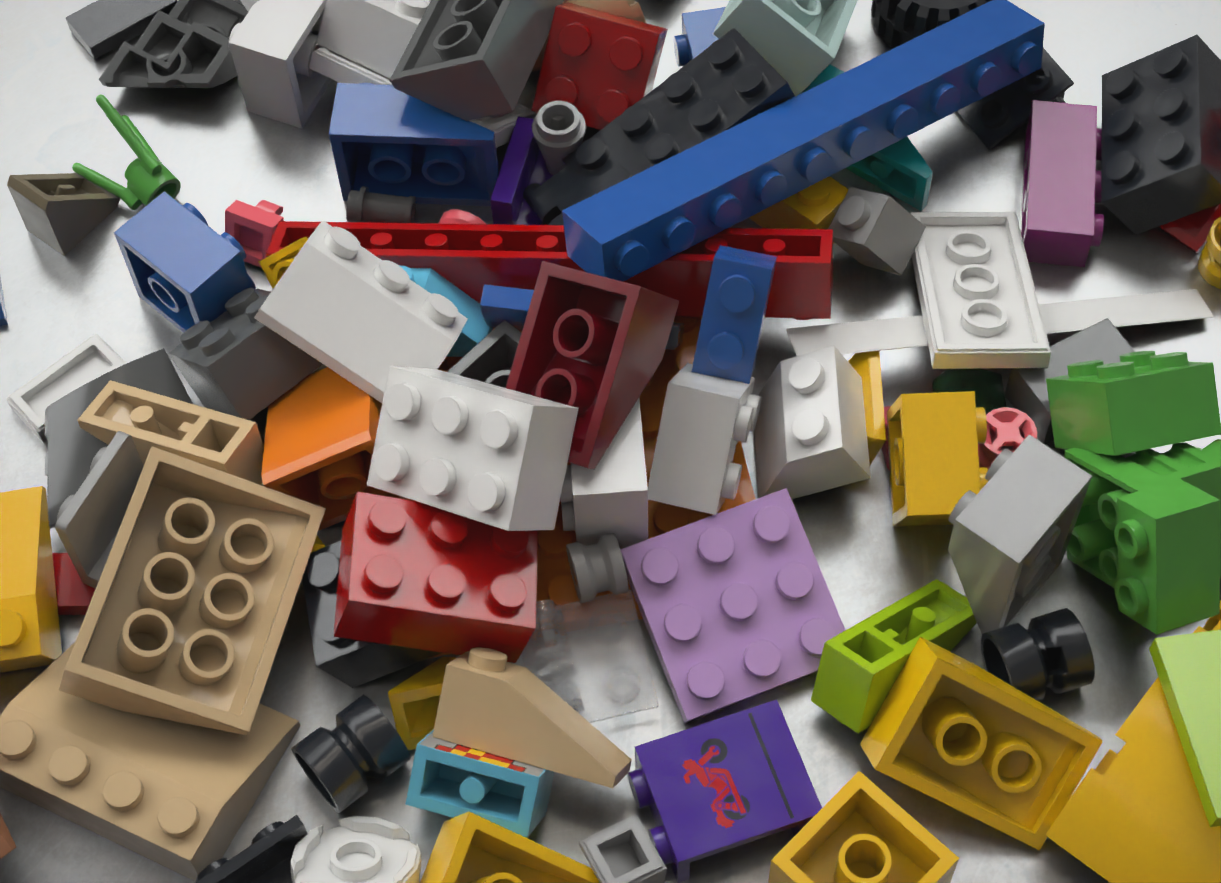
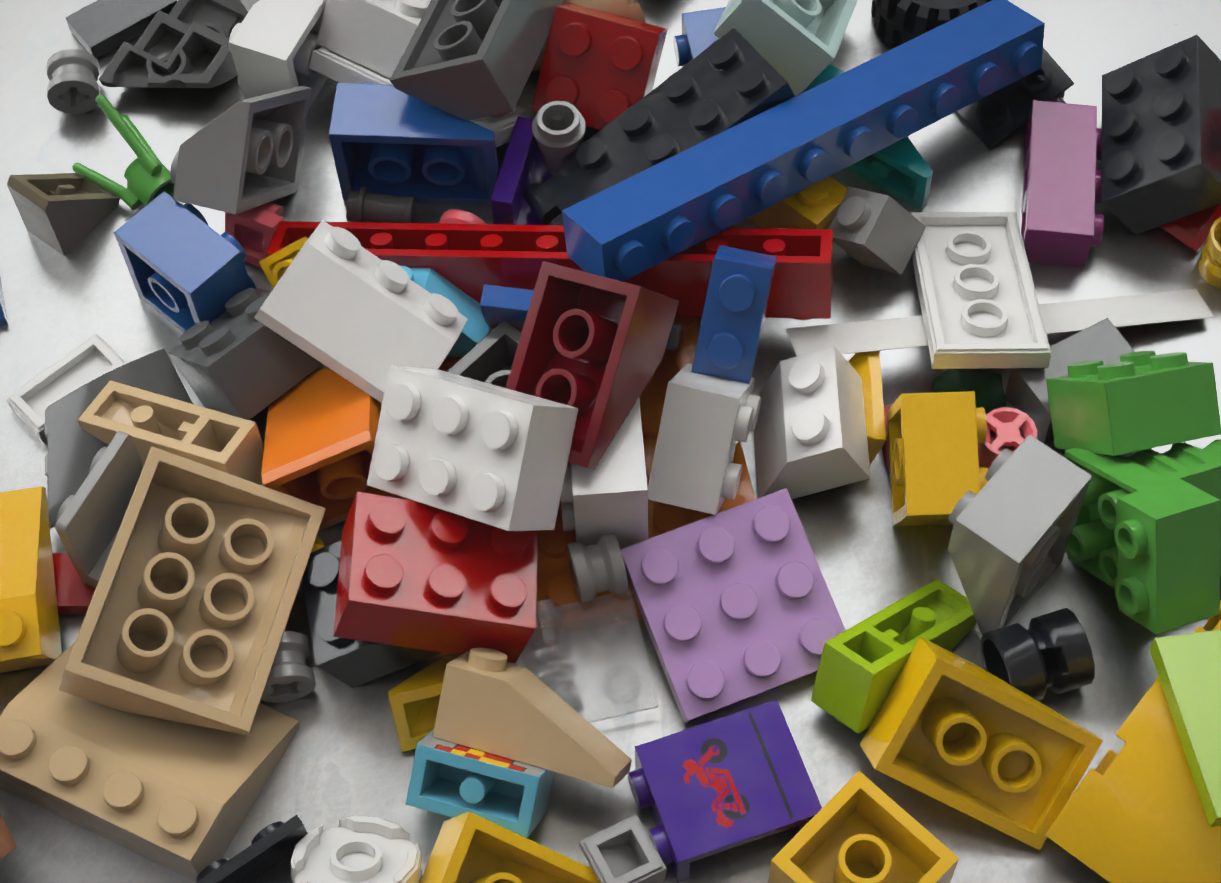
(73, 81): none -> light grey wheel
(244, 154): none -> light grey slope
(289, 674): none -> light grey wheel
(347, 756): black wheel -> none

